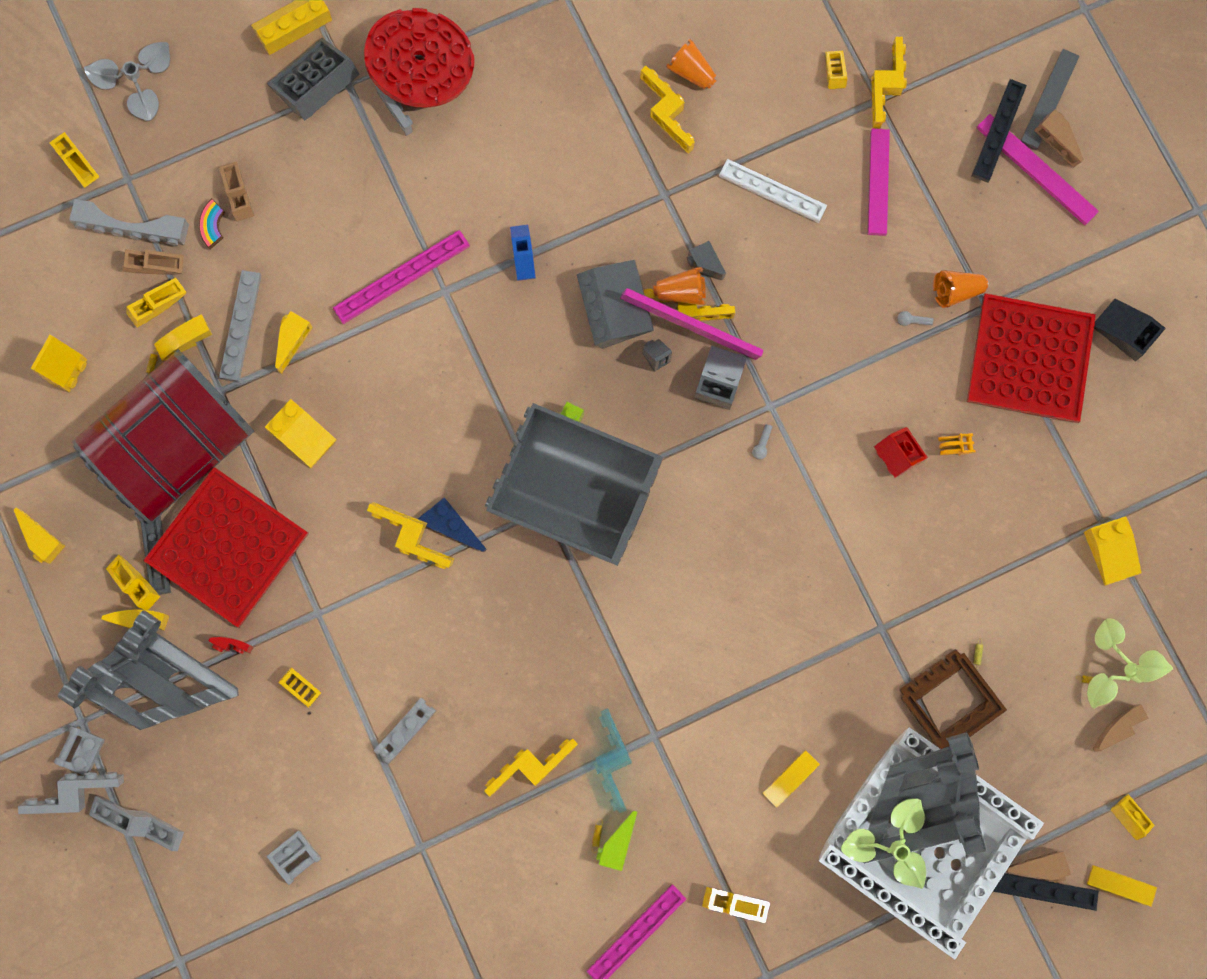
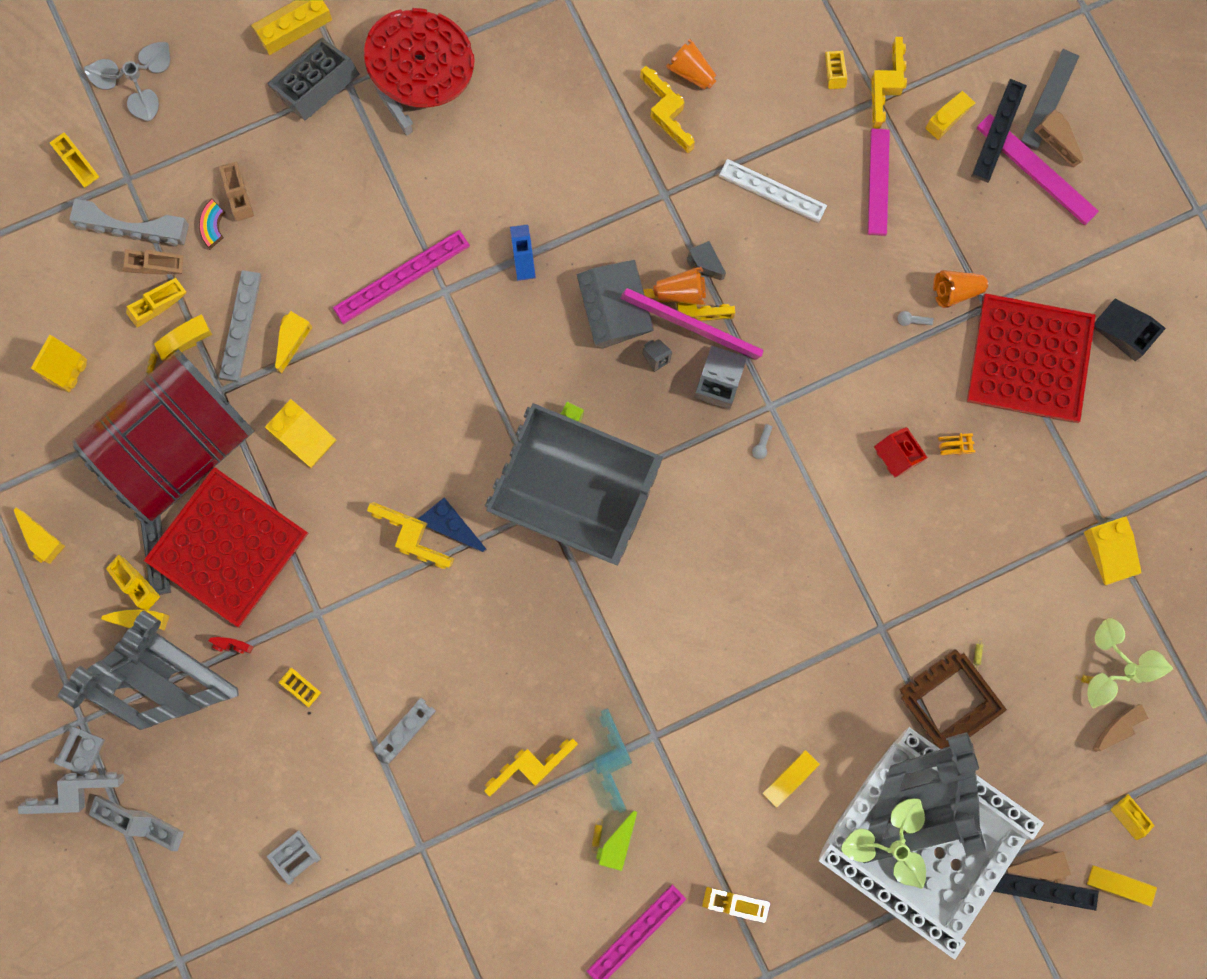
(949, 115): none -> yellow slope

